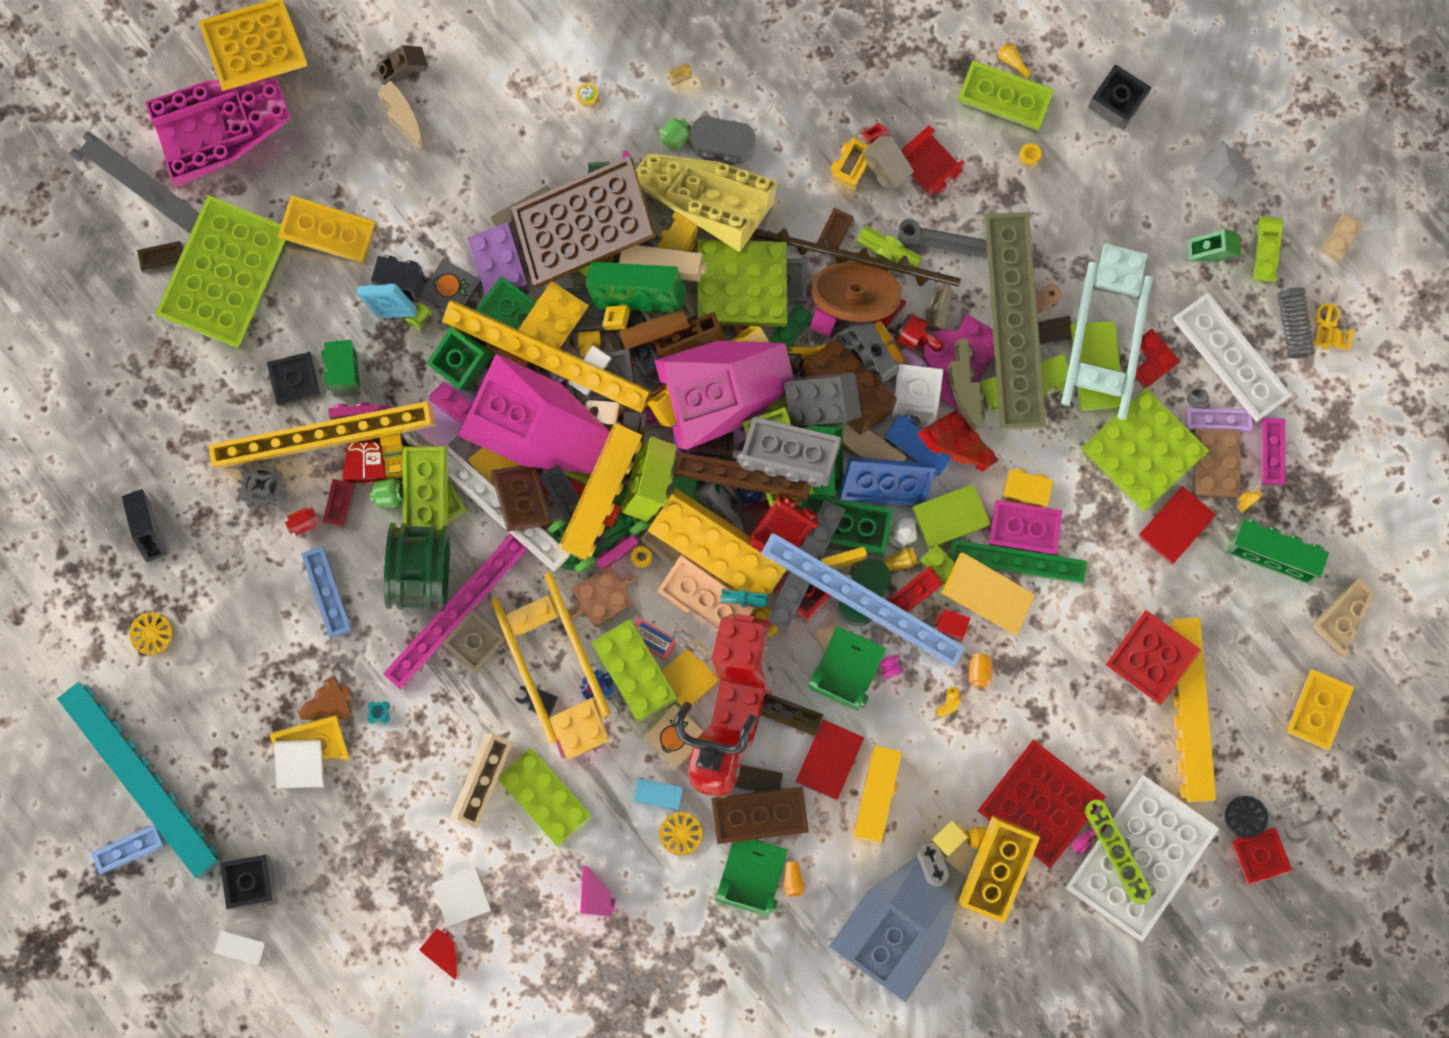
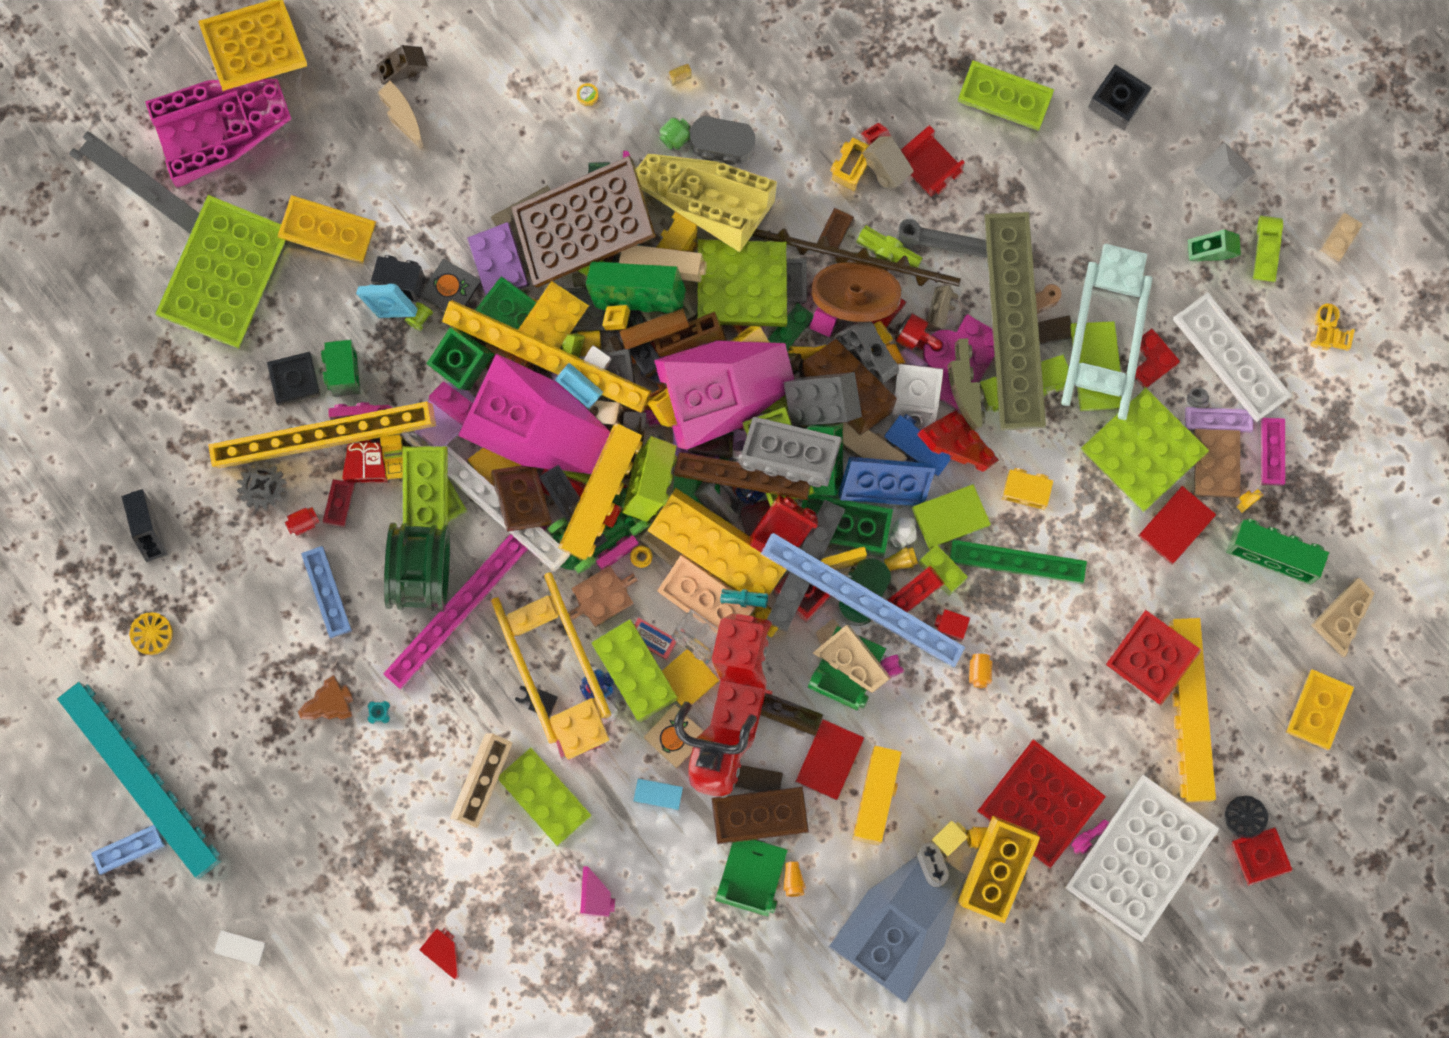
(159, 256): dark brown tile -> none
(248, 882): black brick -> none
(298, 763): white tile -> none
(324, 729): yellow wing -> none
(387, 493): bright green head -> none
(461, 897): white tile -> none
(474, 641): dark tan plate -> none
(573, 344): none -> lime plate
(579, 385): none -> medium azure tile
(681, 833): yellow wheel -> none
(852, 657): none -> tan wing
(951, 704): yellow arm -> none
(988, 594): yellow tile -> none
(1011, 56): yellow cone -> none
(1025, 527): dark pink plate -> none
(1030, 154): yellow tile -> none
(1126, 860): lime beam -> none
(1293, 293): dark grey piece -> none

